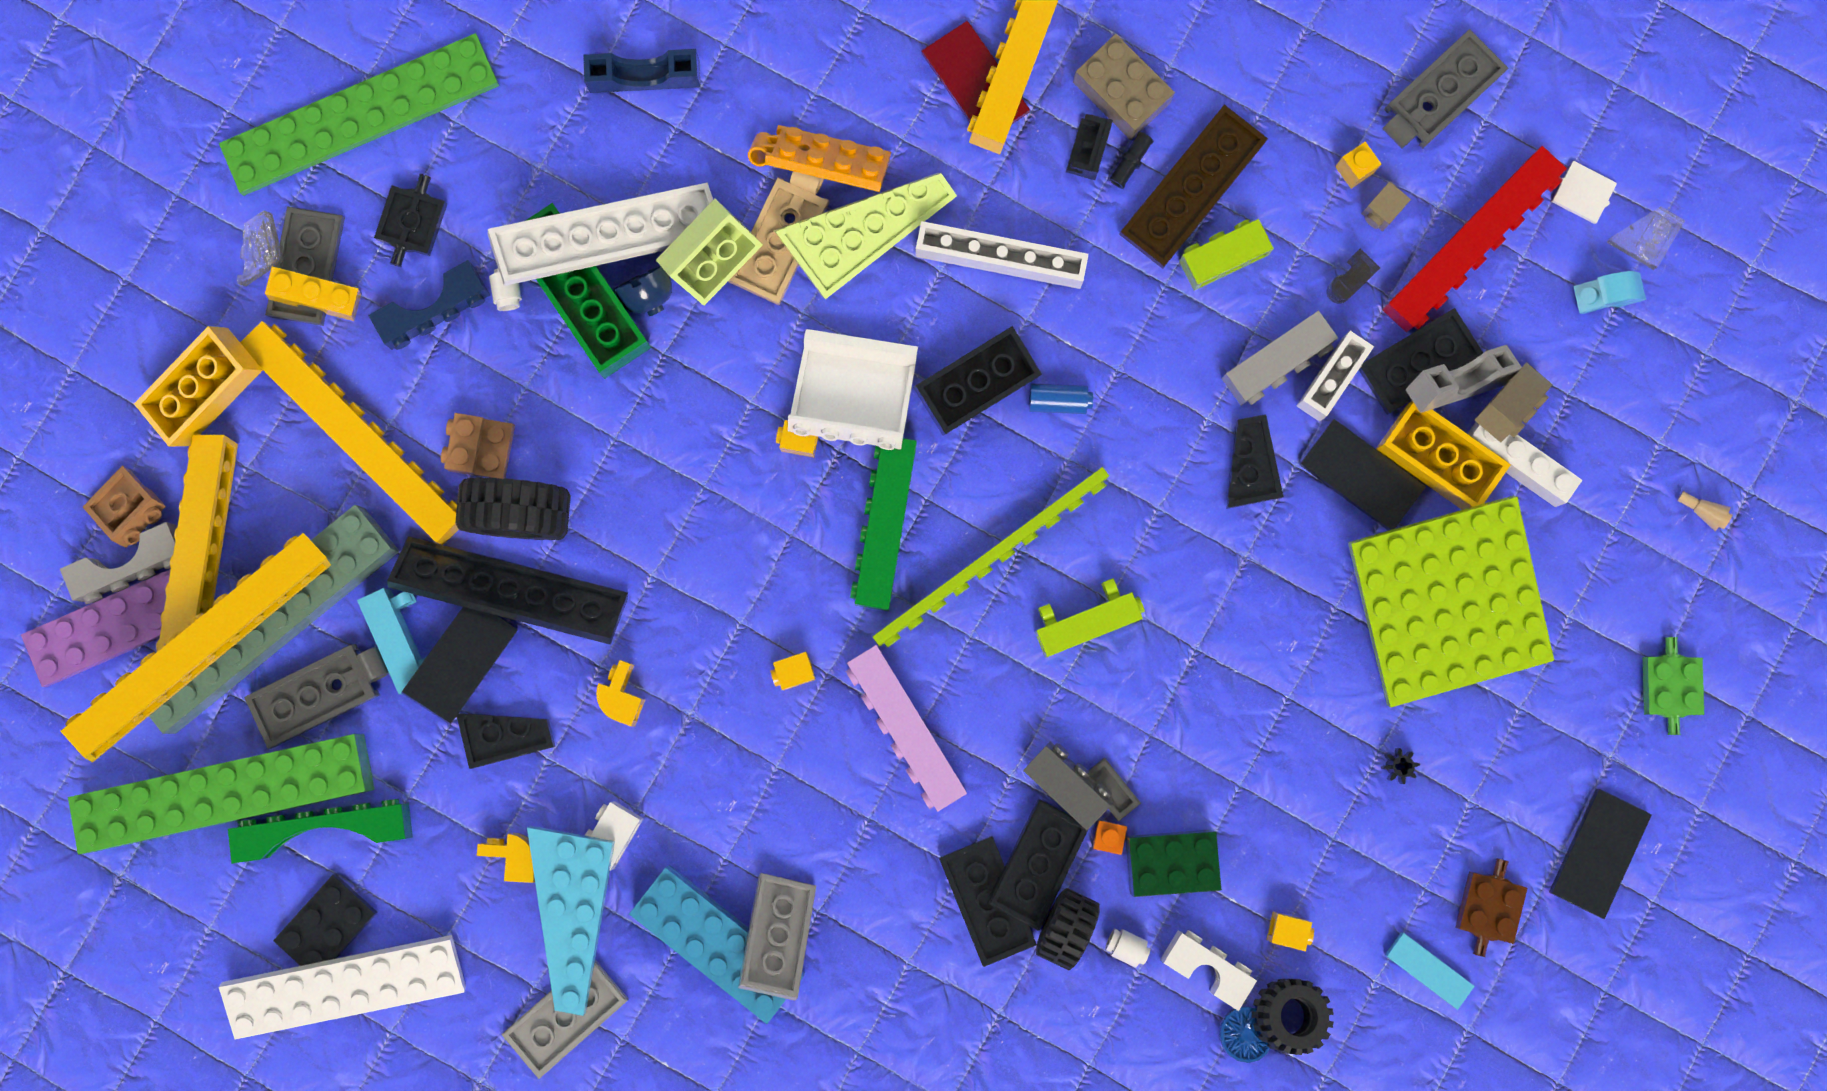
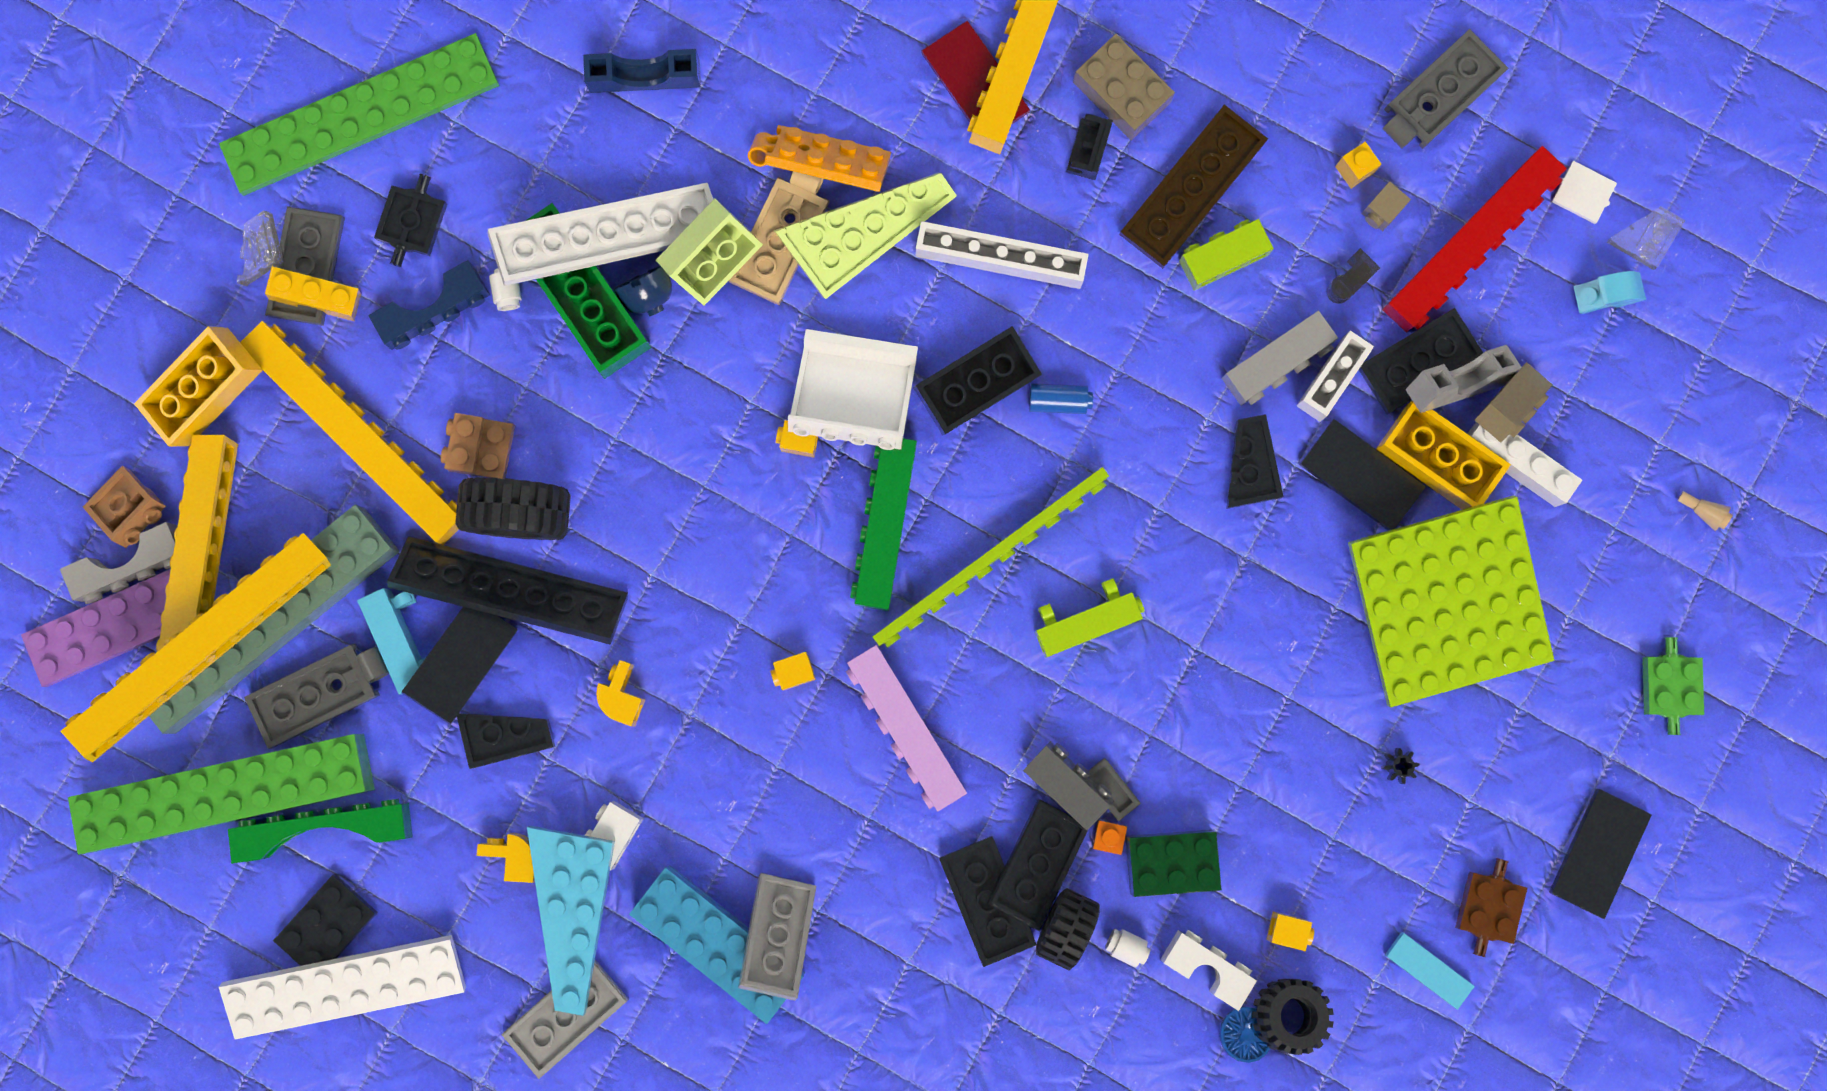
(1131, 160): black pin -> none

